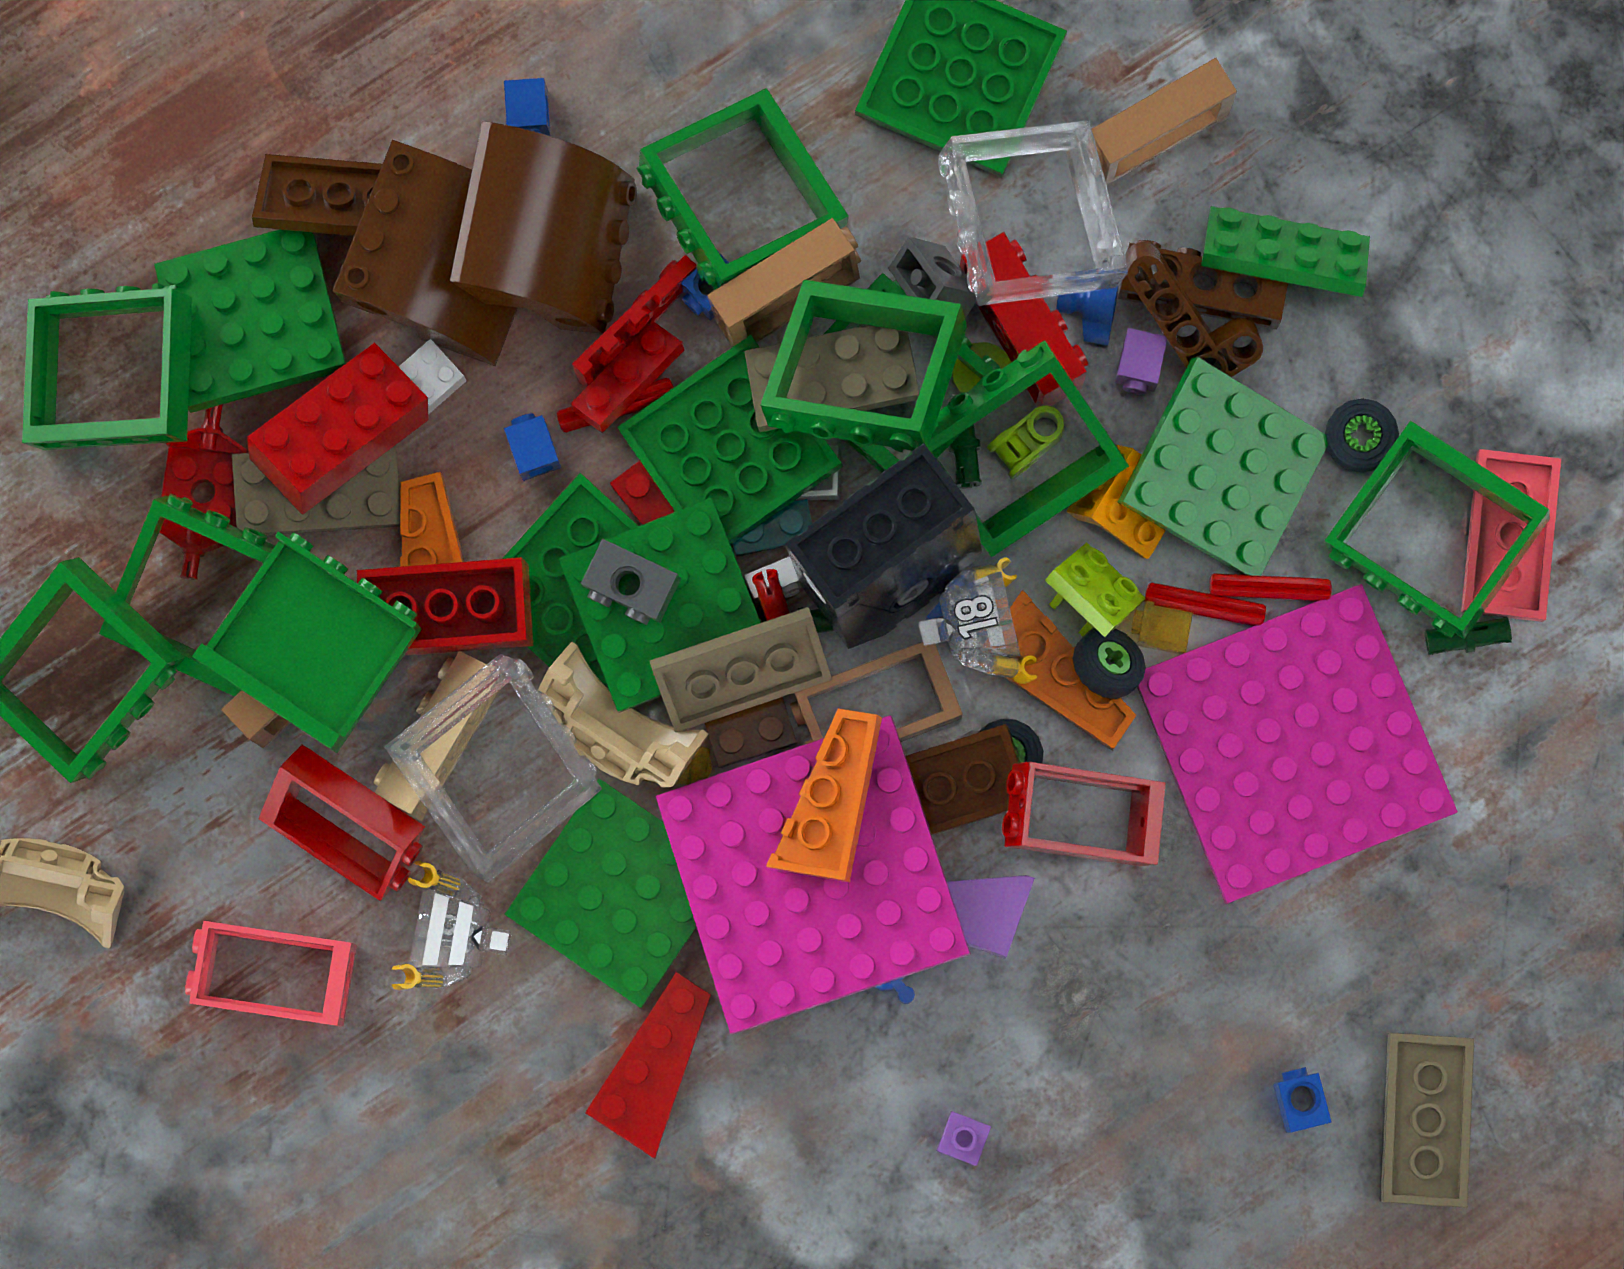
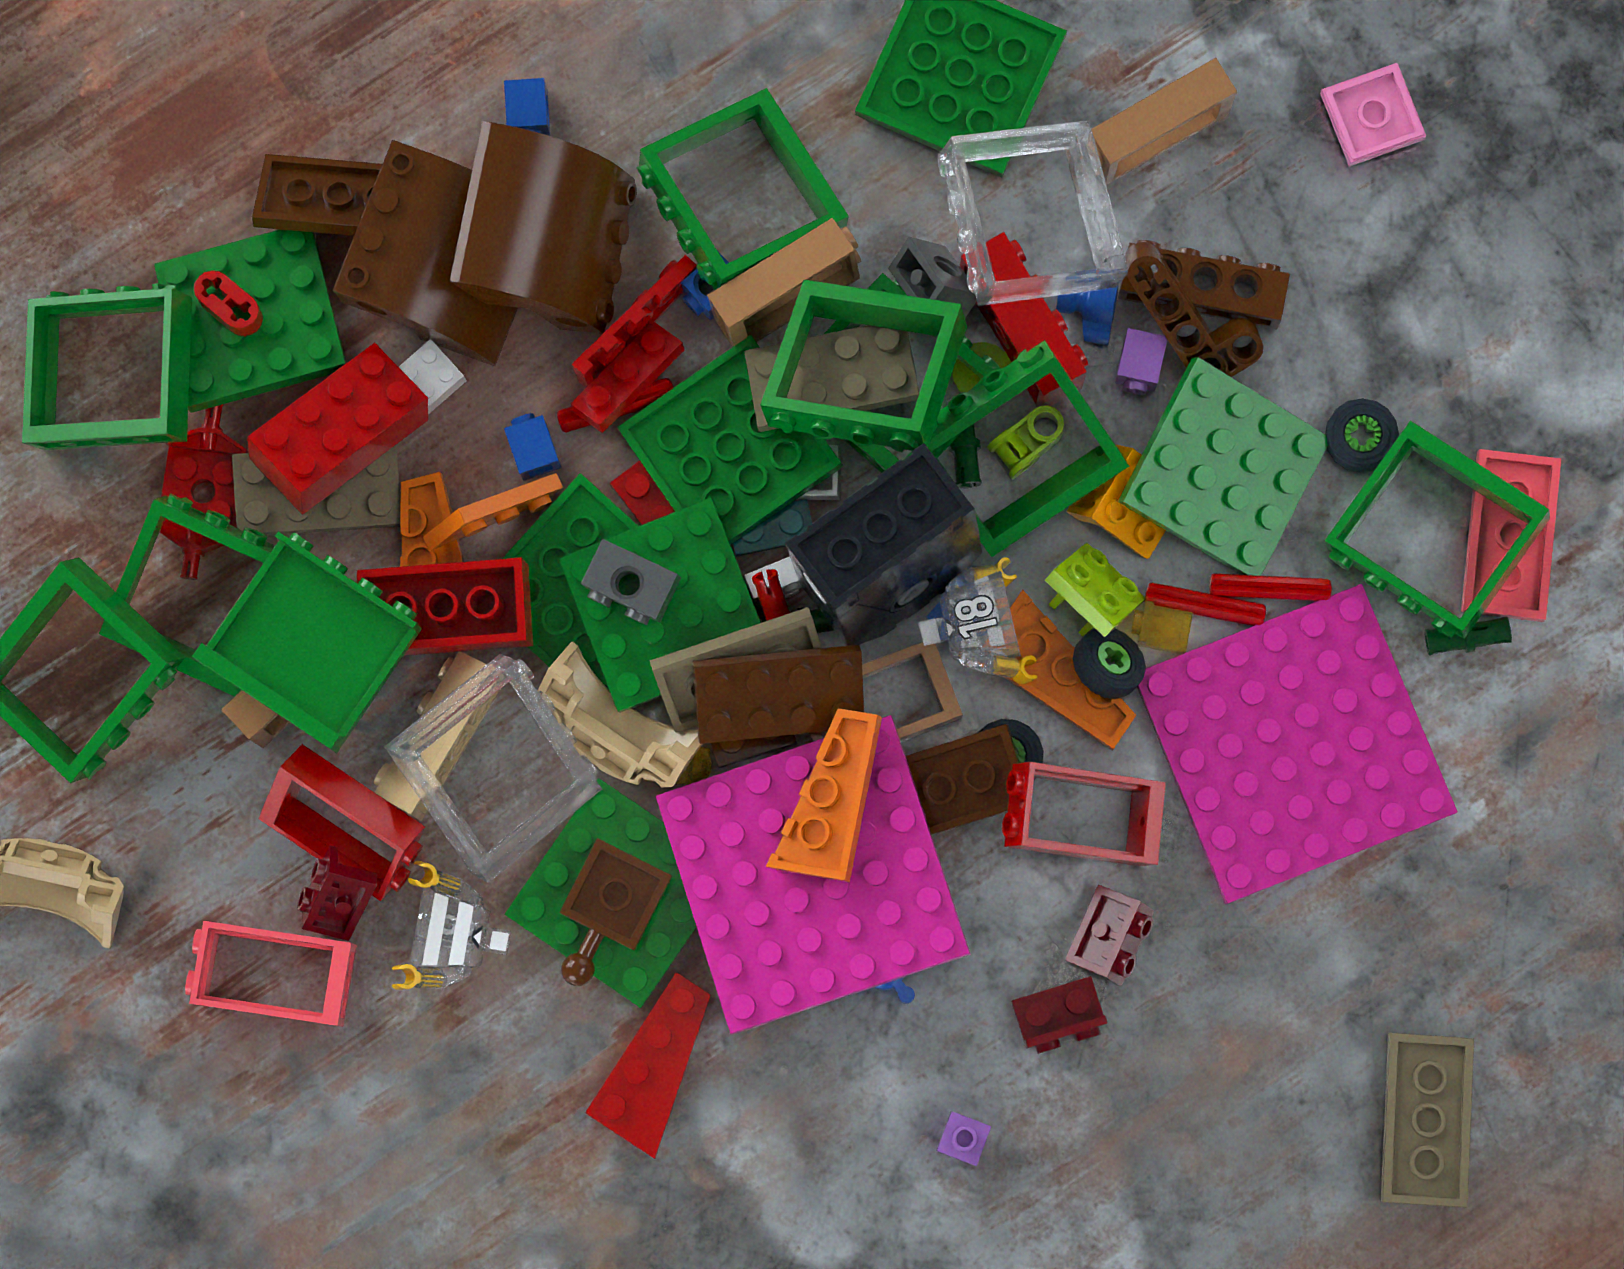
(222, 309): none -> red beam
(335, 897): none -> dark red bracket
(494, 509): none -> orange wing
(614, 900): none -> reddish brown plate
(776, 692): none -> reddish brown plate
(991, 910): medium lavender slope -> none
(1059, 1013): none -> dark red bracket
(1110, 935): none -> bracket
(1286, 251): green plate -> none
(1318, 1111): blue brick -> none
(1373, 114): none -> bright pink plate

